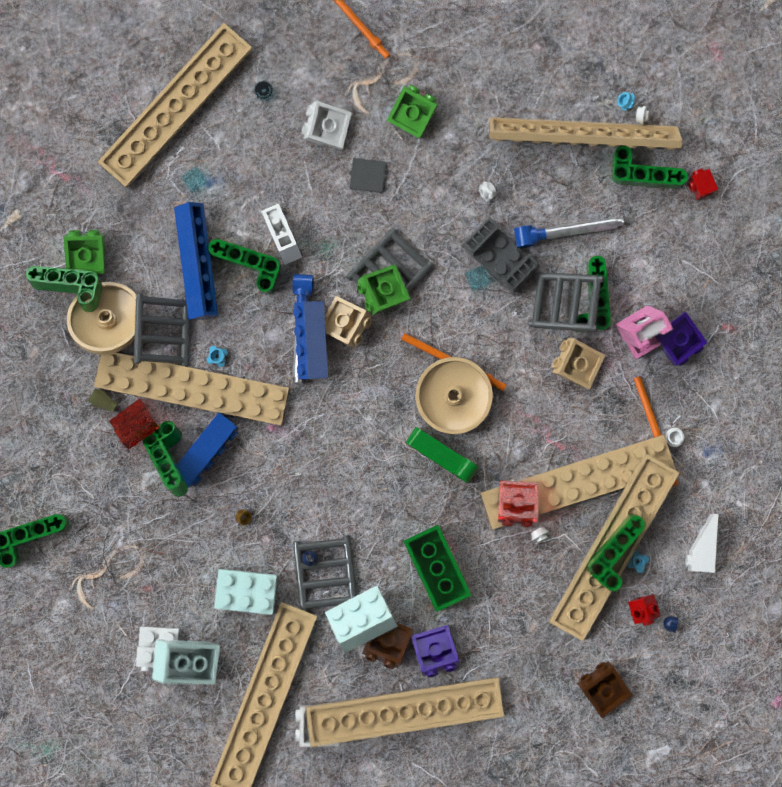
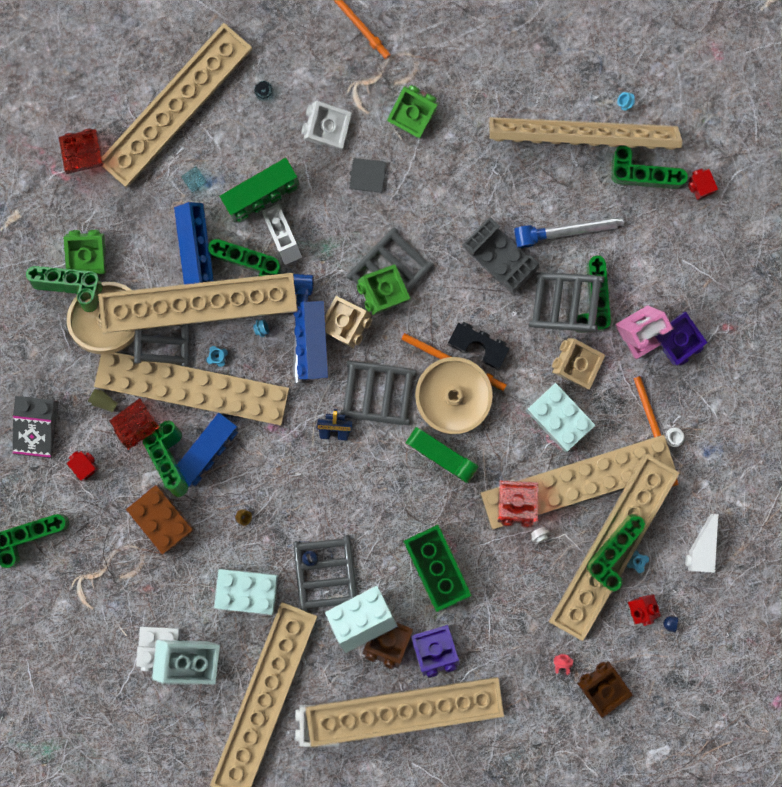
(34, 426): none -> dark grey slope
(81, 151): none -> clear red plate
(82, 465): none -> red brick
(160, 519): none -> dark orange brick
(197, 303): none -> tan plate
(260, 190): none -> green brick
(261, 328): none -> medium azure plate
(334, 422): none -> dark blue hips
(384, 416): none -> dark grey bar
(477, 278): clear light blue tile -> none
(487, 191): white plate -> none
(494, 350): none -> black arch
(560, 417): none -> light aqua brick
(563, 661): none -> coral plate
(642, 115): white plate -> none

